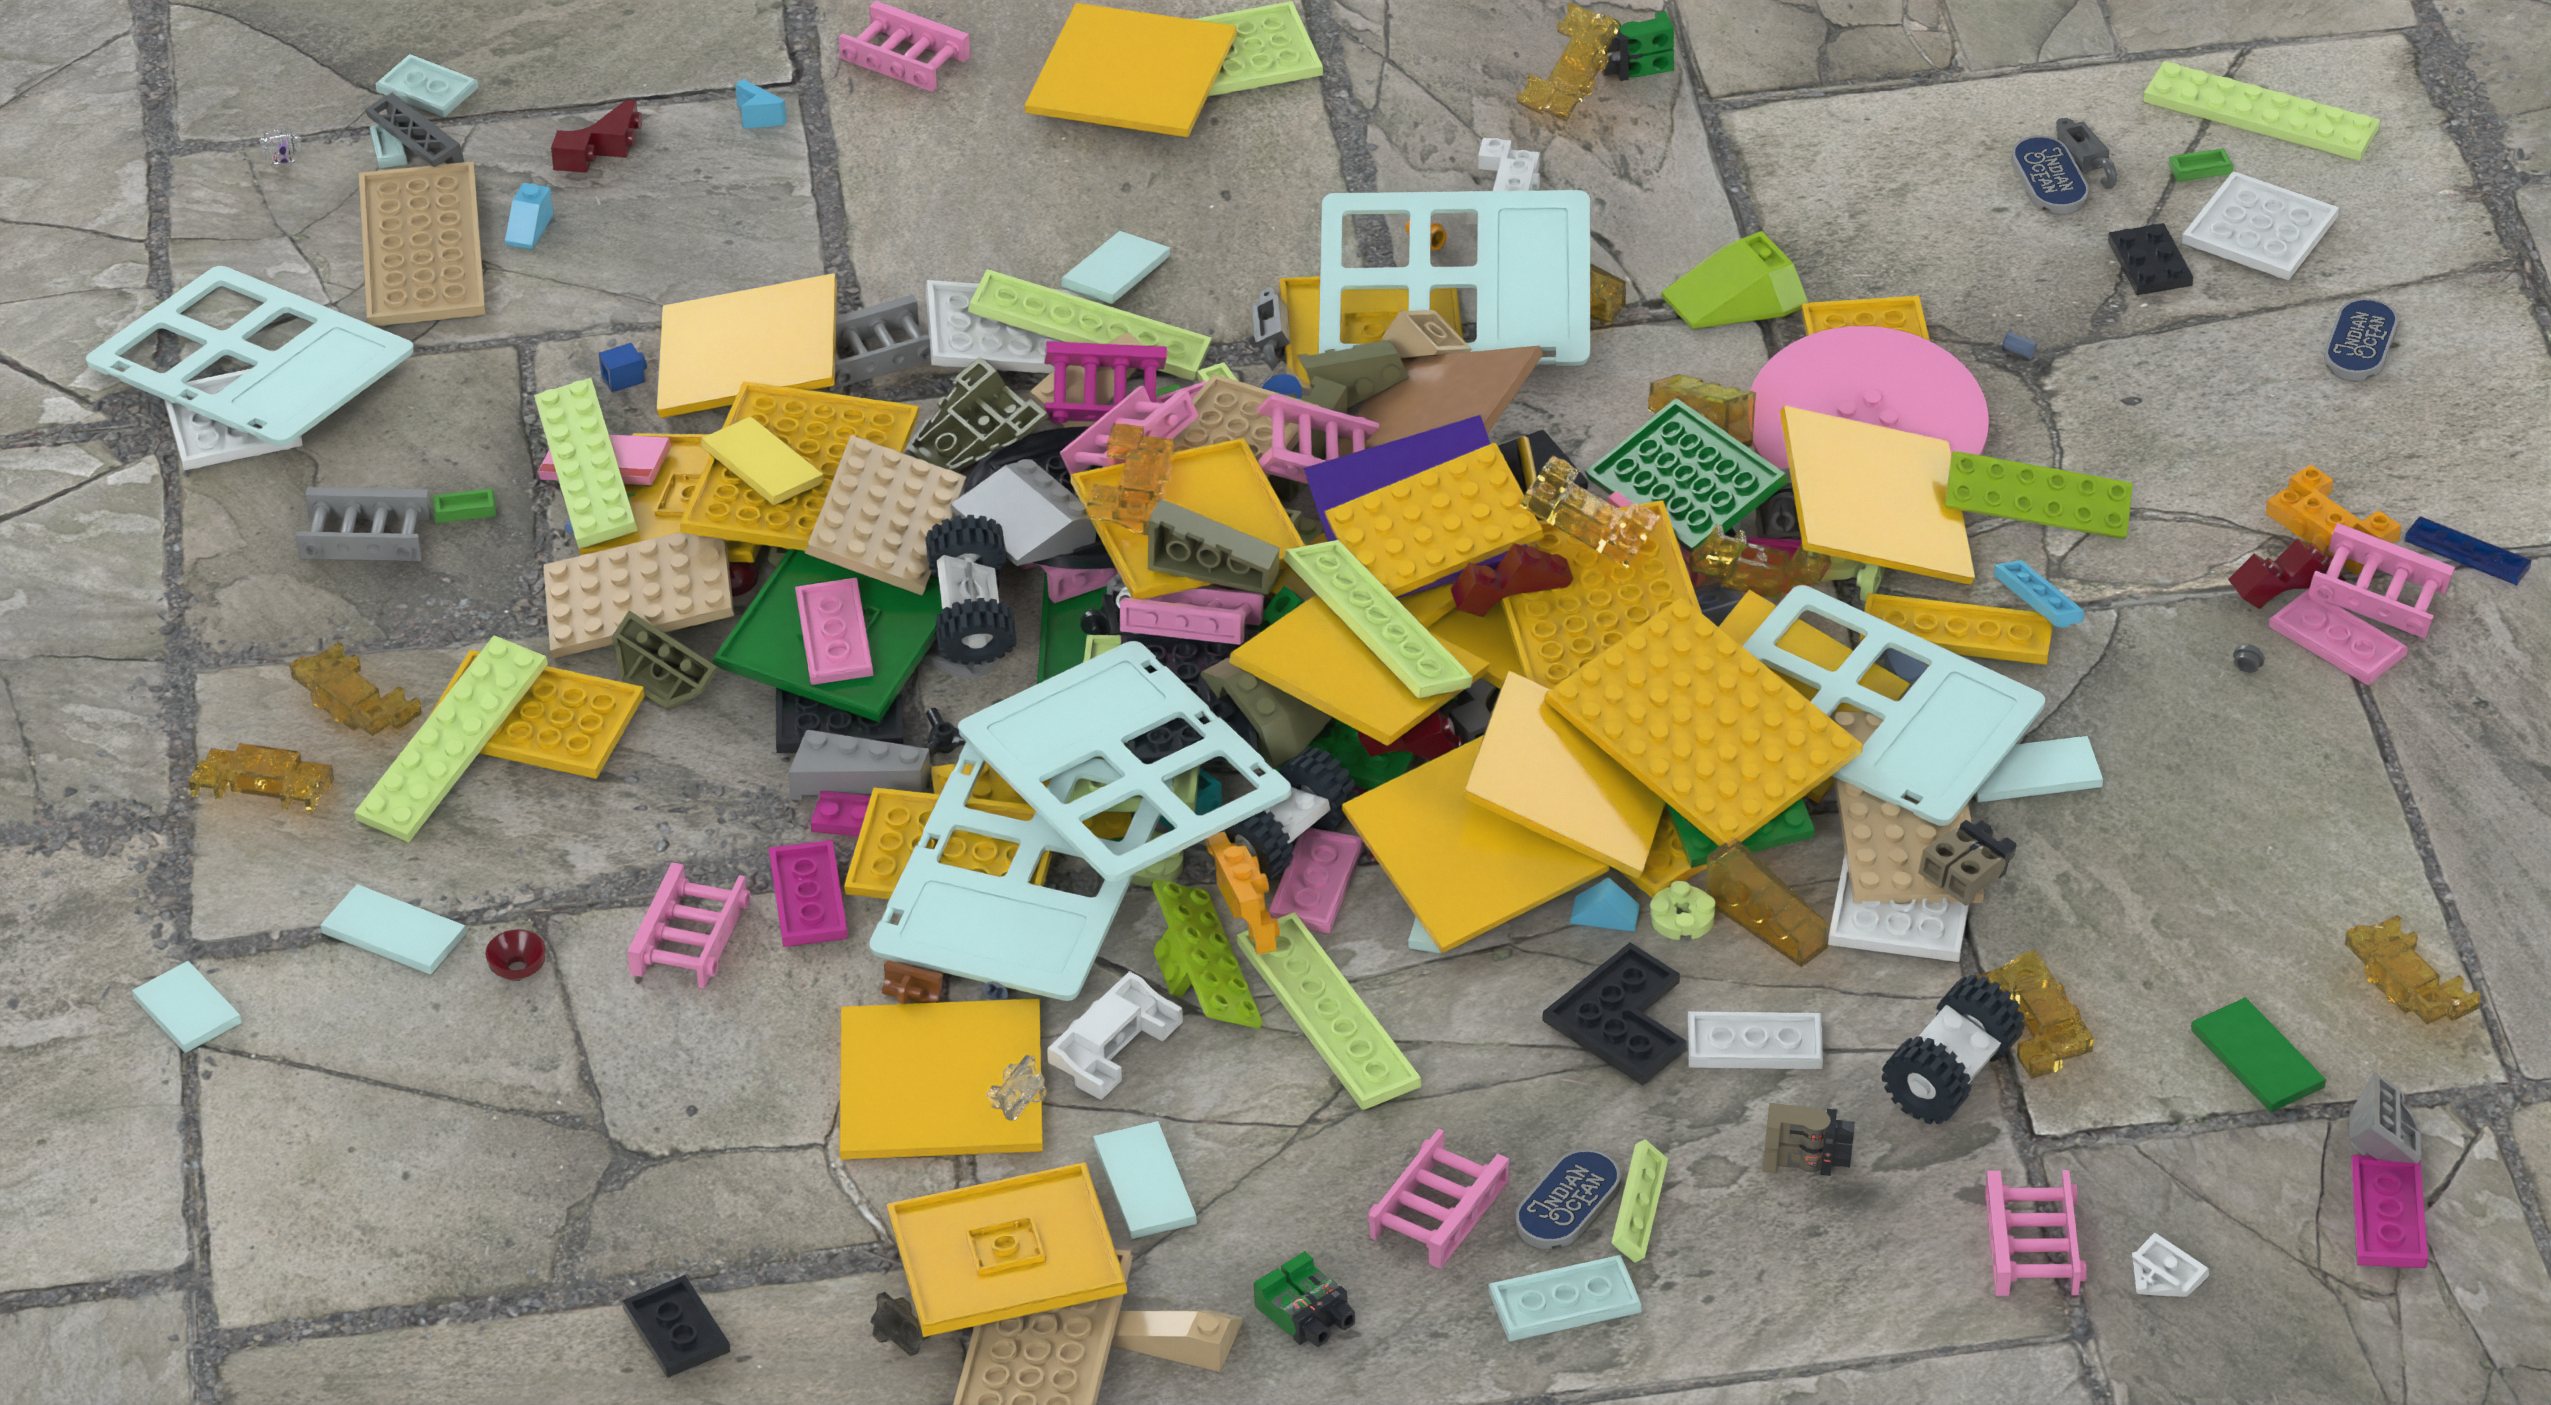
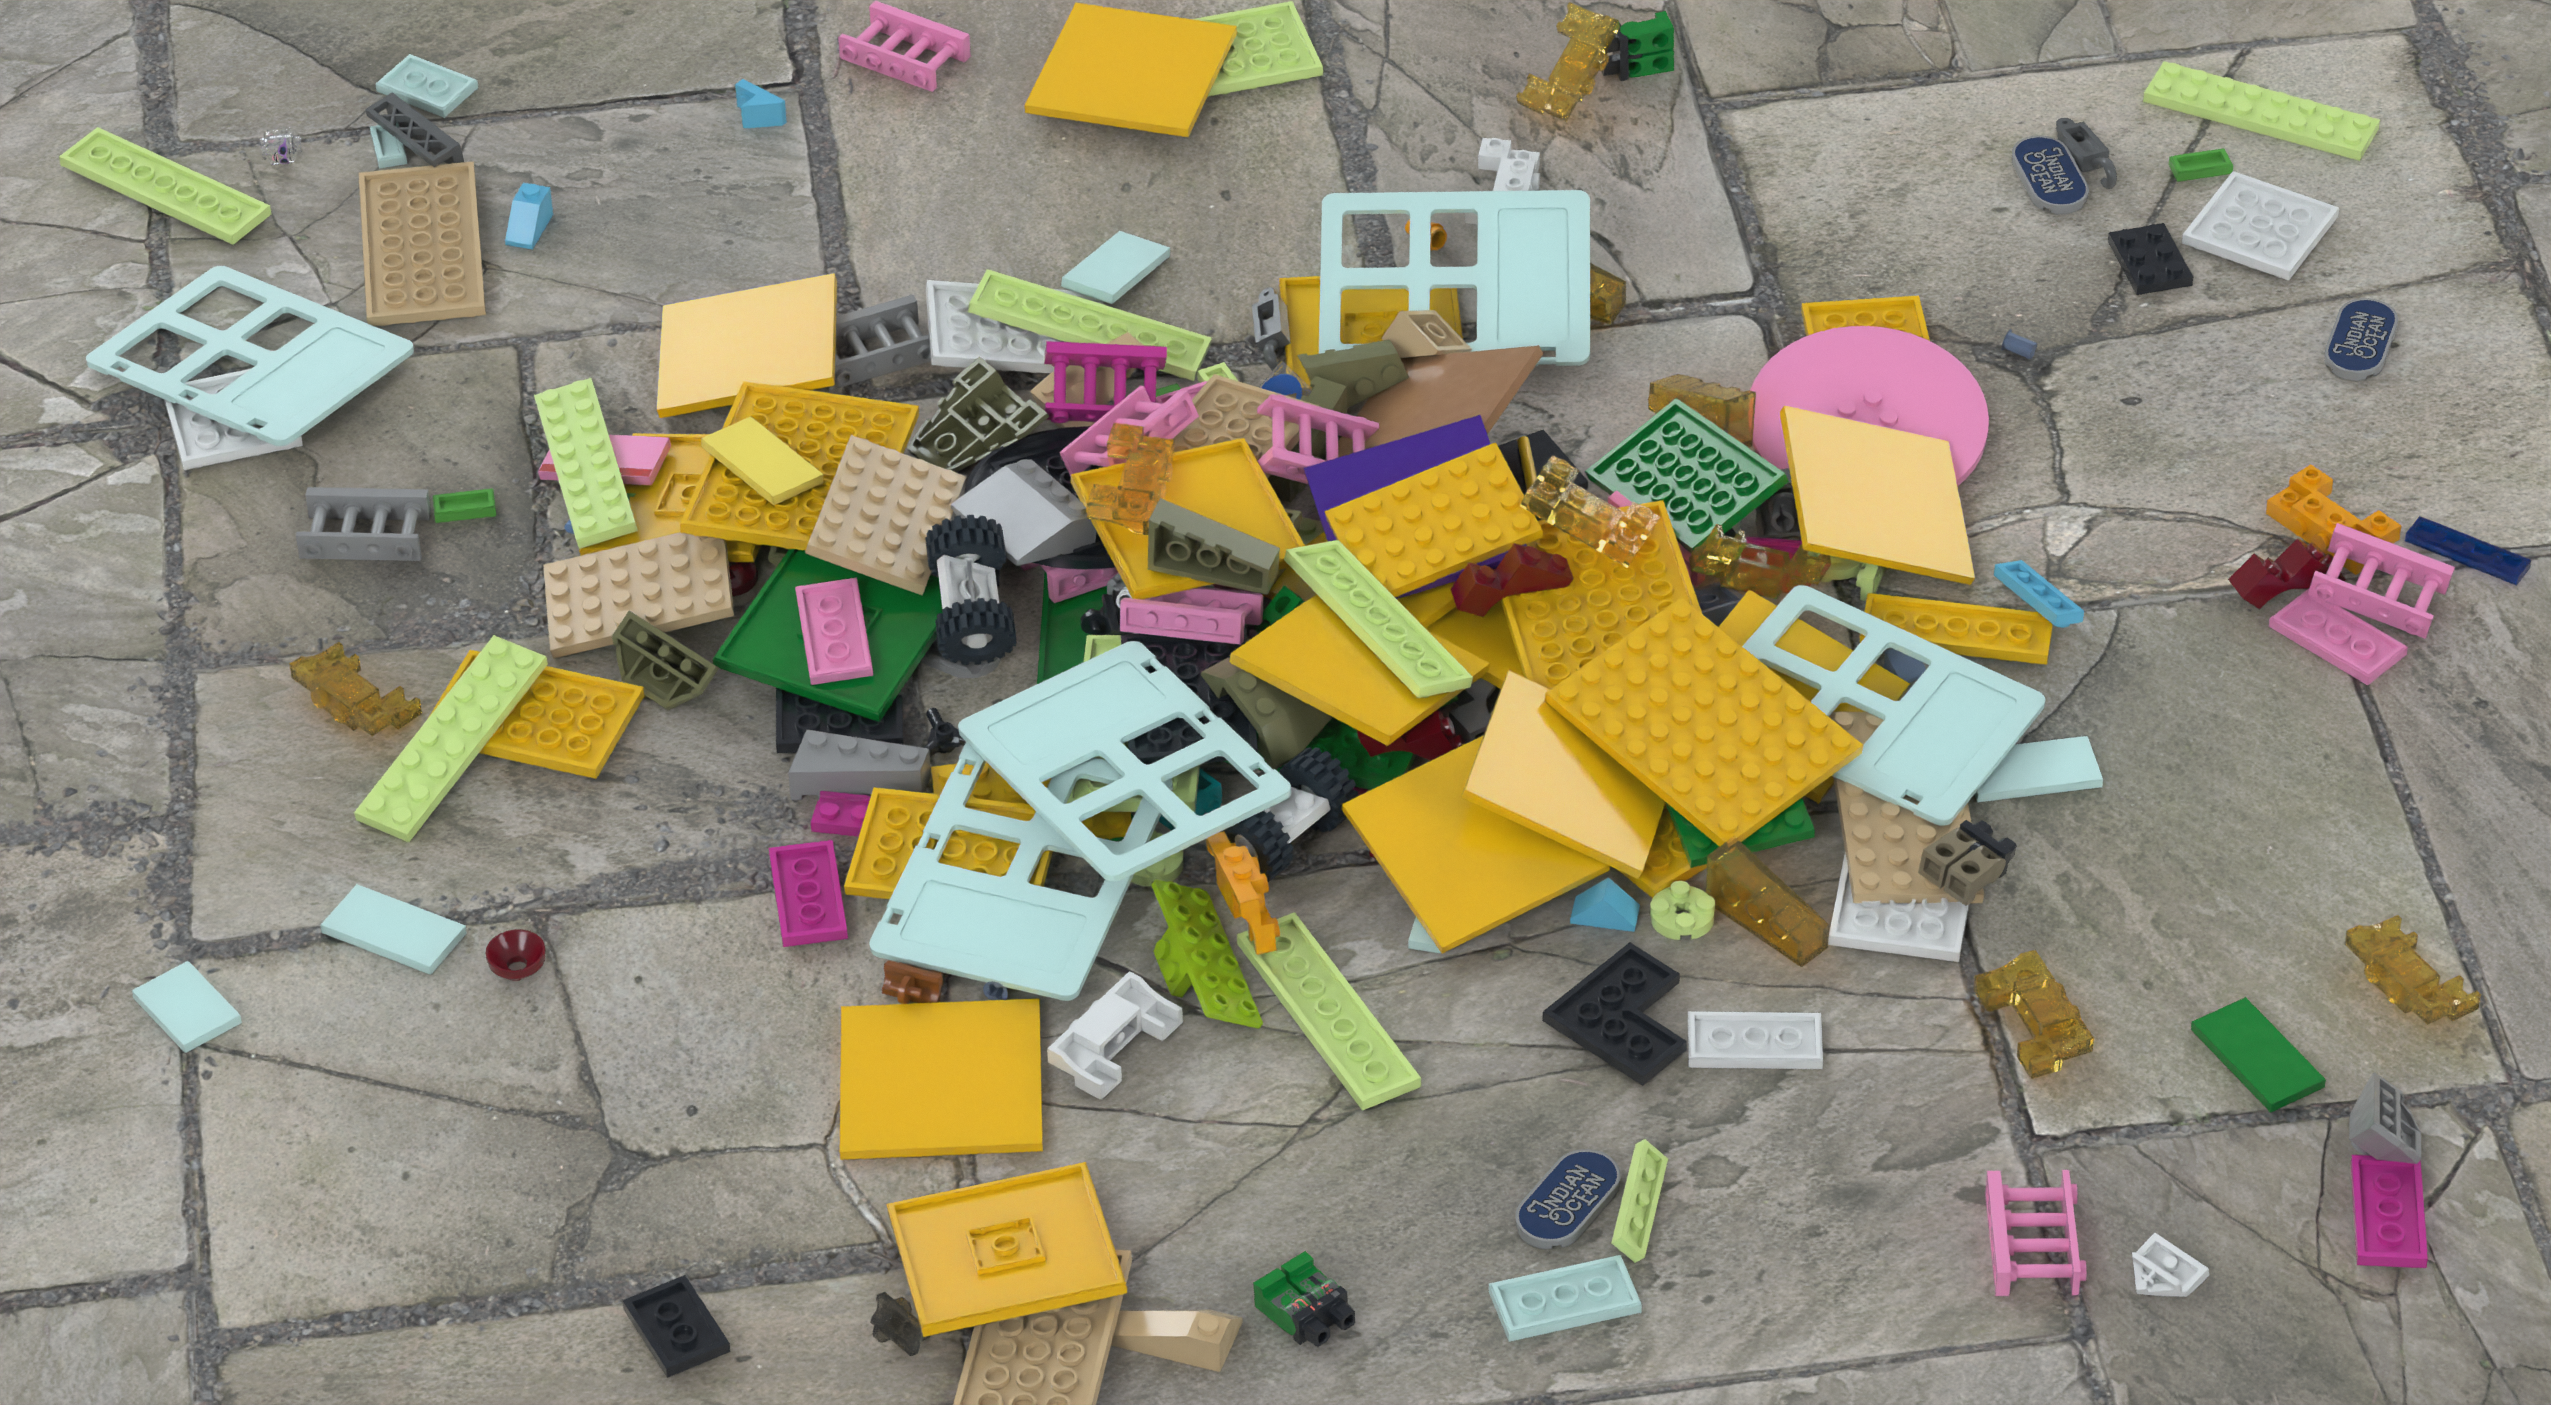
(165, 185): none -> yellowish green plate
(263, 773): clear yellow bracket -> none
(607, 137): dark red arch -> none
(622, 367): blue brick -> none
(666, 908): bright pink fence -> none
(1020, 1087): clear hips -> none
(1144, 1180): light aqua tile -> none
(1317, 878): bright pink tile -> none
(1457, 1220): bright pink fence -> none
(1737, 285): lime wedge -> none
(1806, 1139): hips -> none
(1935, 1068): black plate -> none
(2038, 495): lime bracket -> none
(2248, 658): dark grey plate -> none

